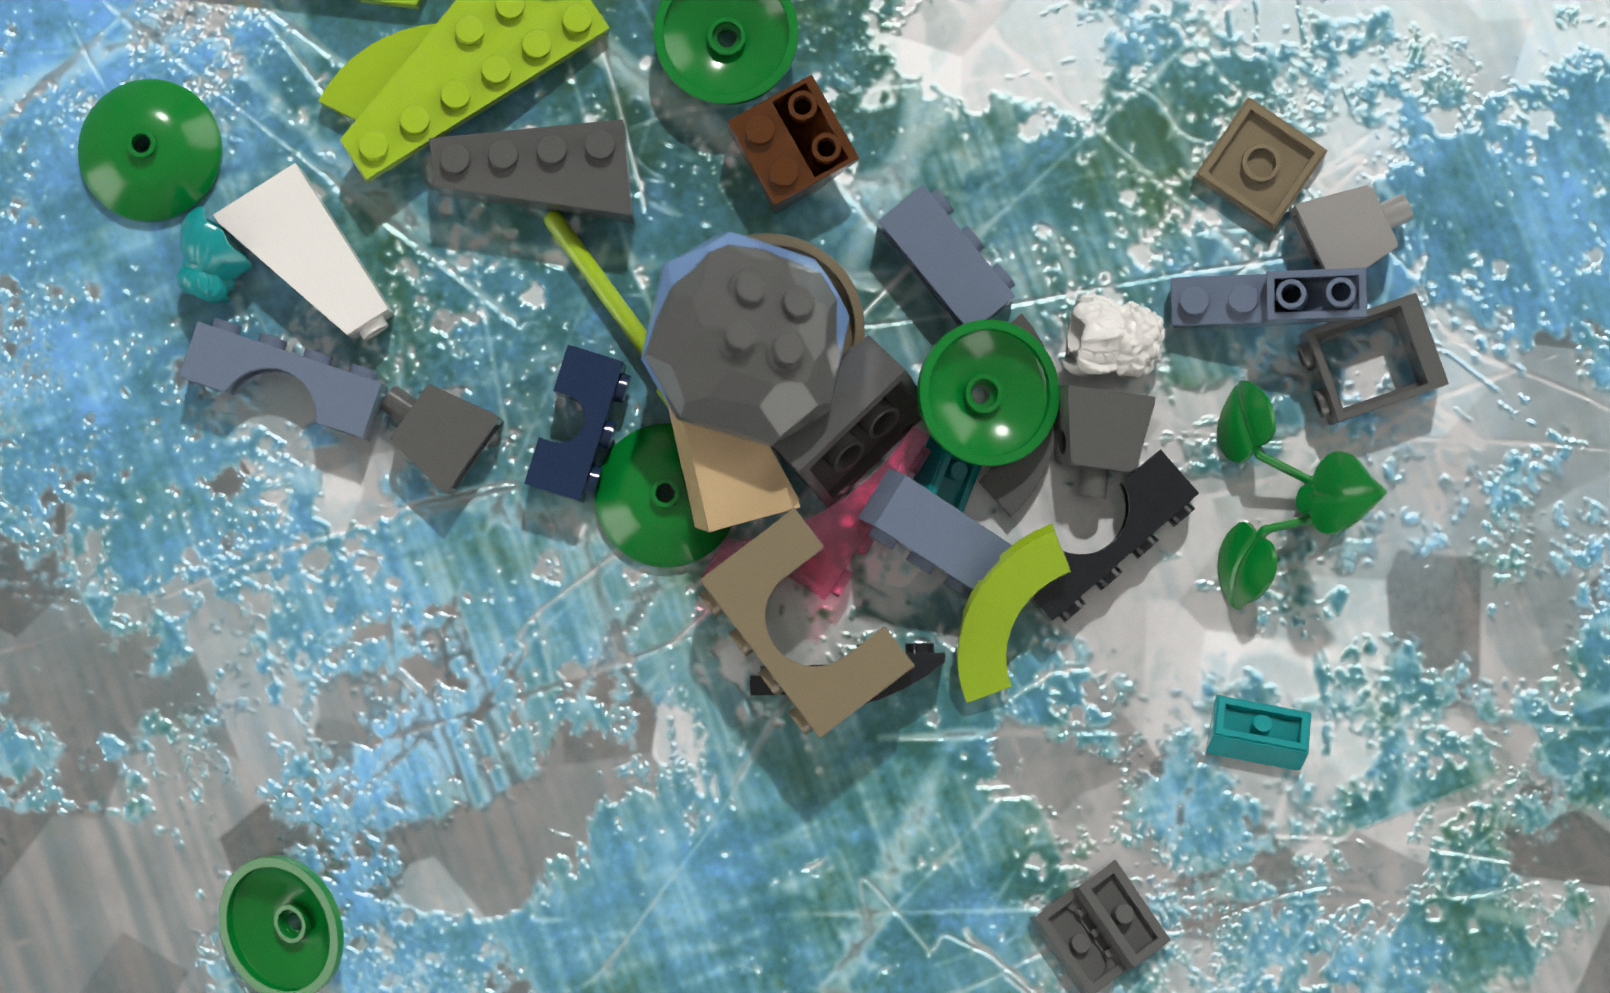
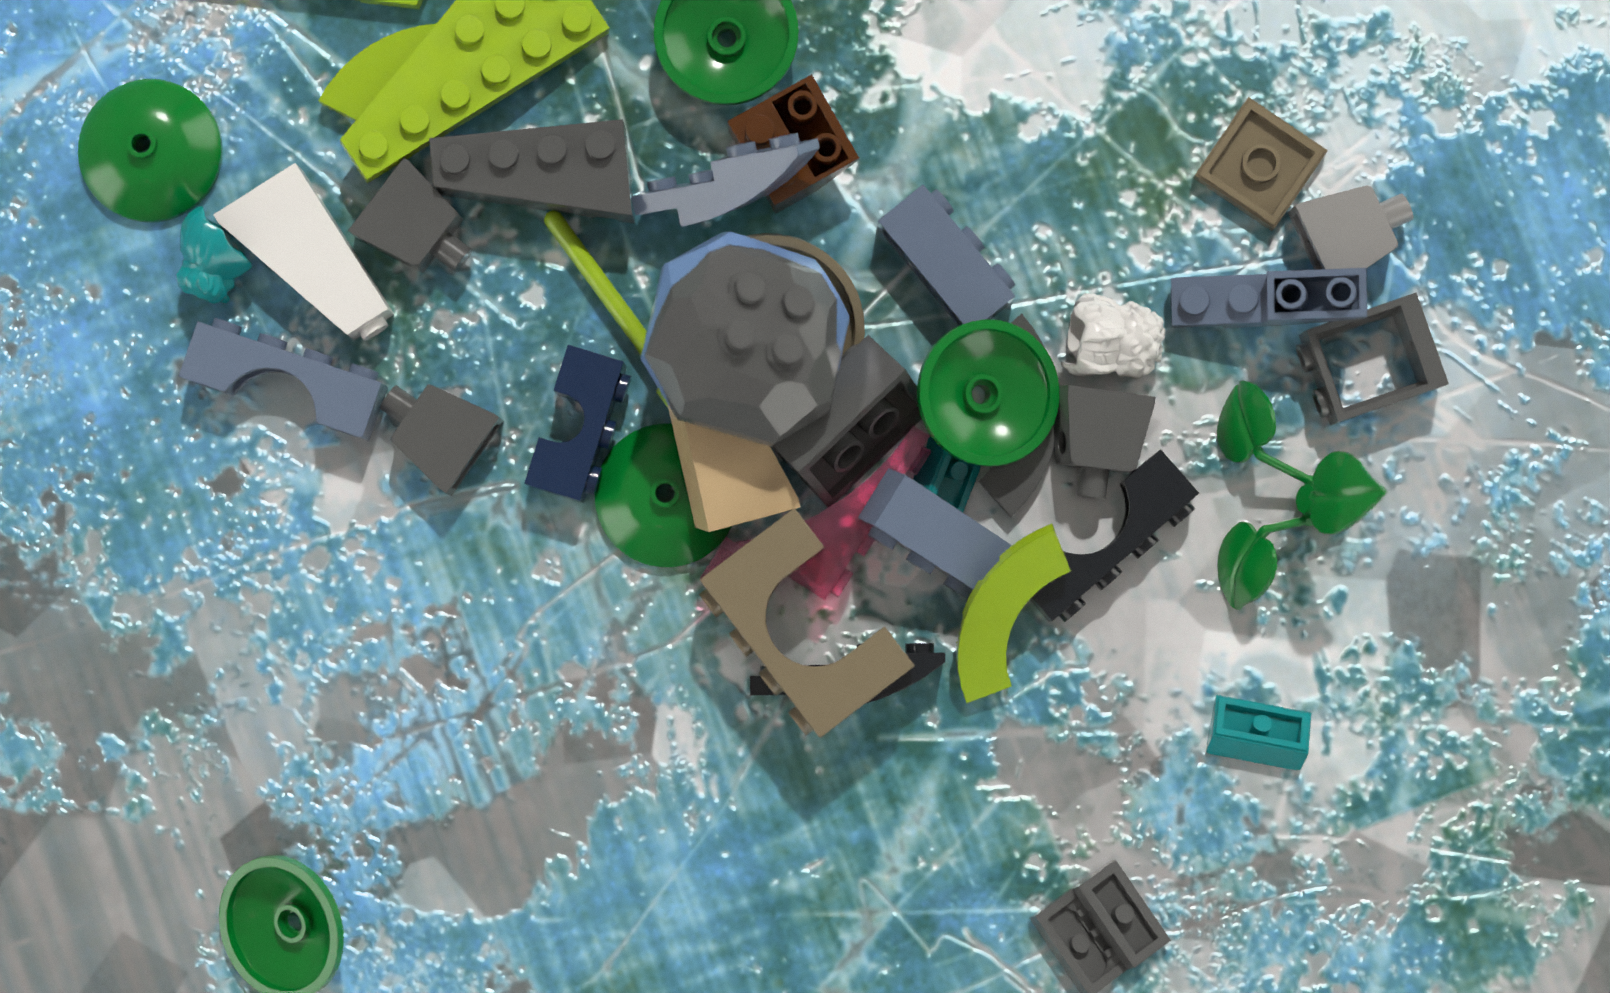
(412, 222): none -> dark grey torso
(731, 182): none -> sand blue slope

